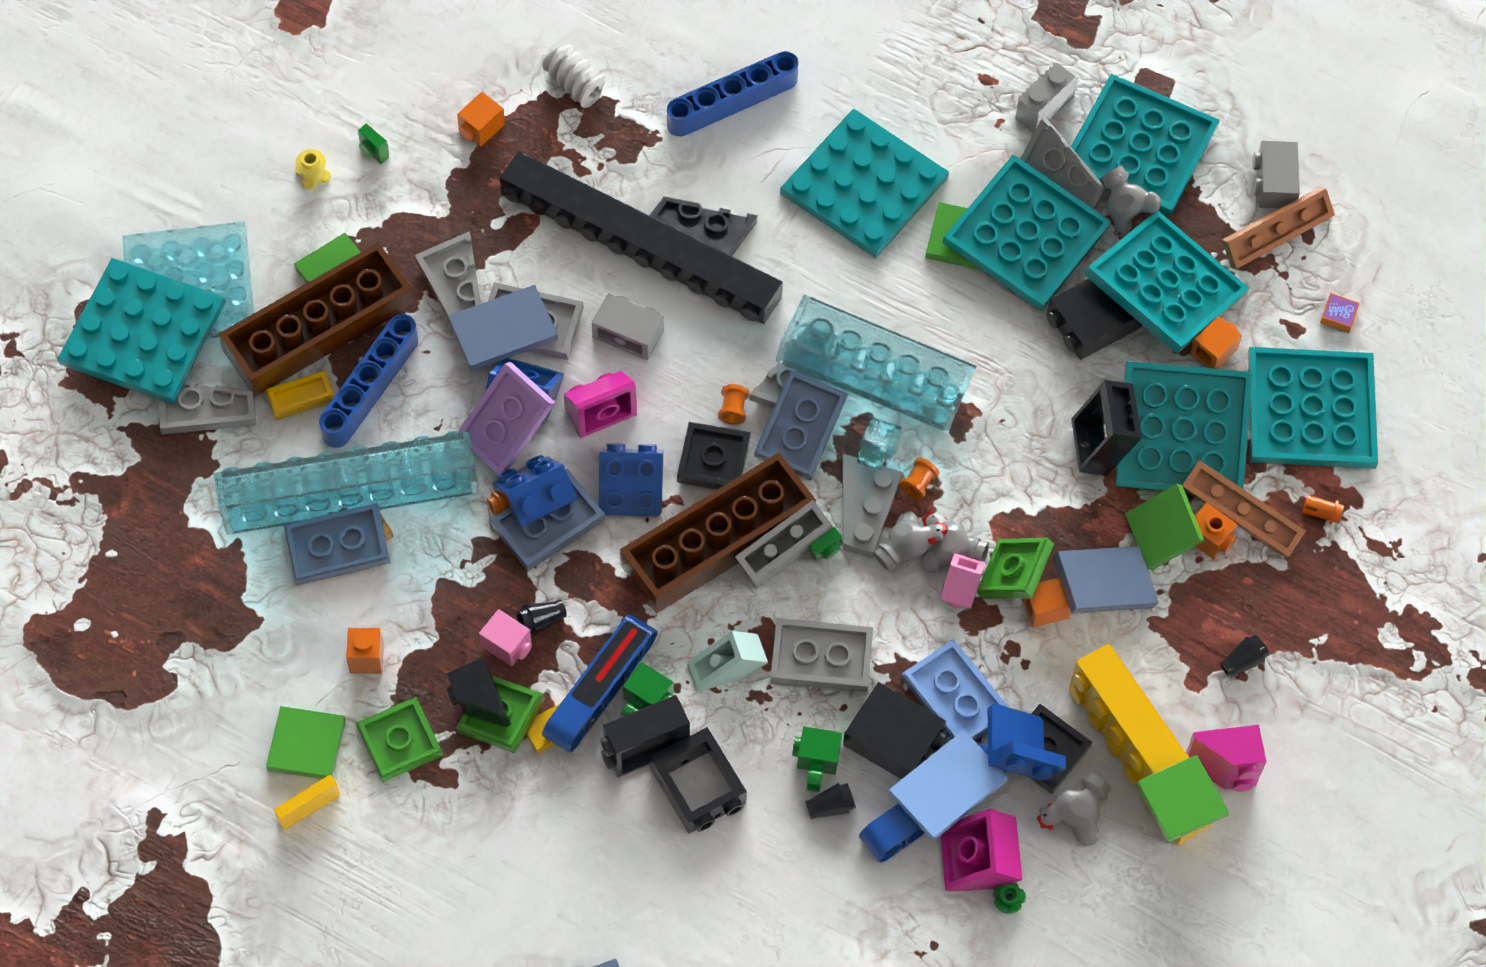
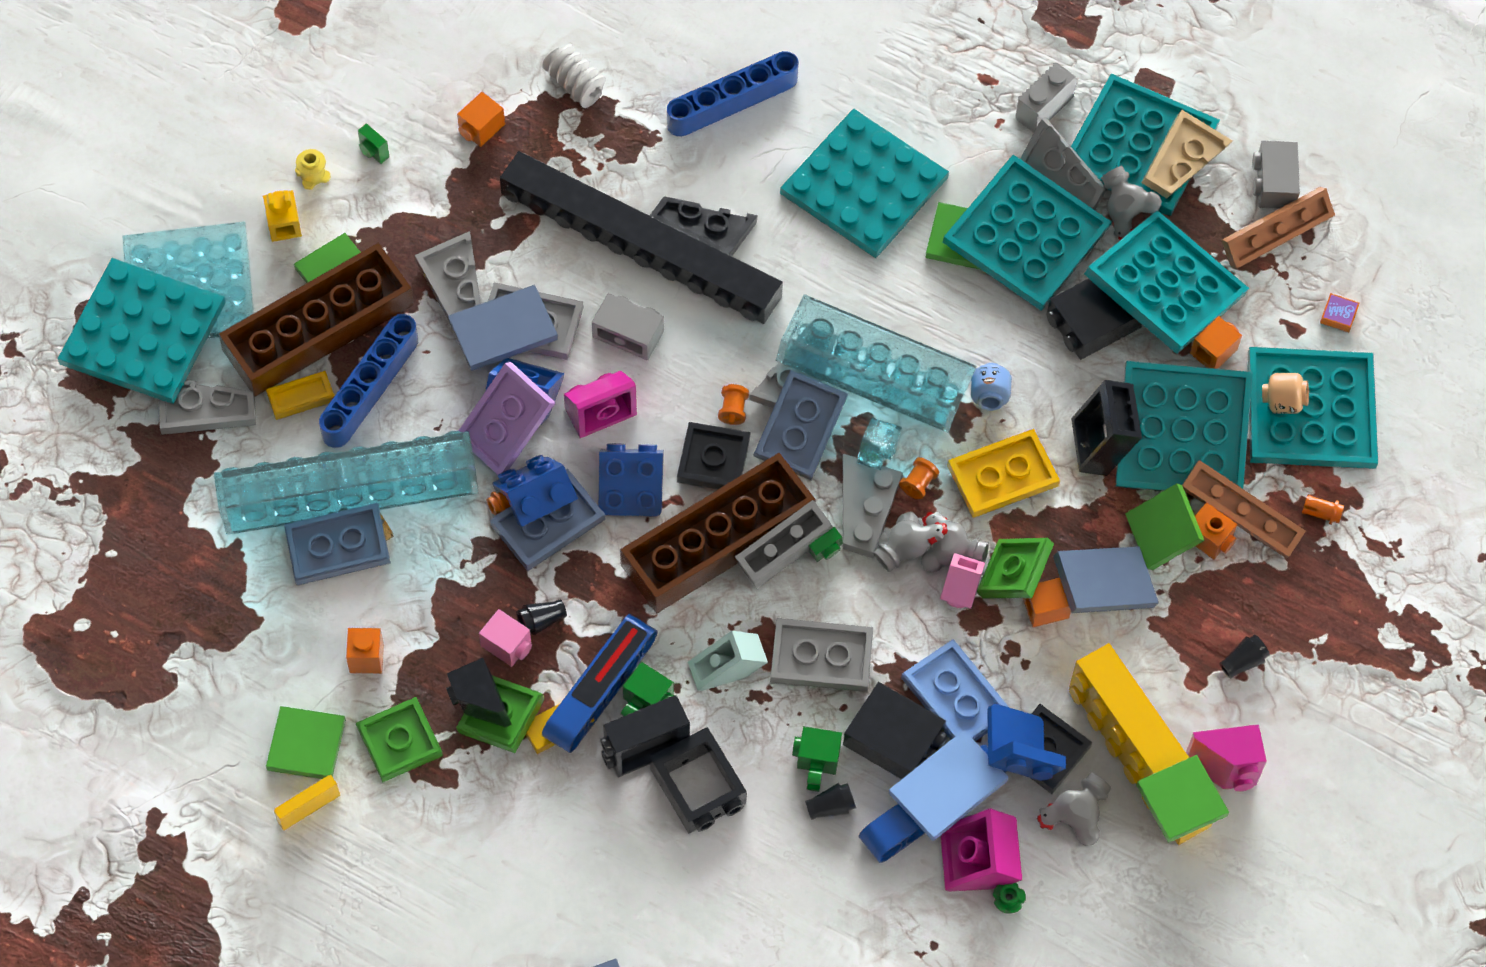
(282, 215): none -> yellow brick
(991, 386): none -> light blue head
(1003, 473): none -> yellow plate
(1183, 153): none -> tan wing
(1286, 393): none -> light nougat head

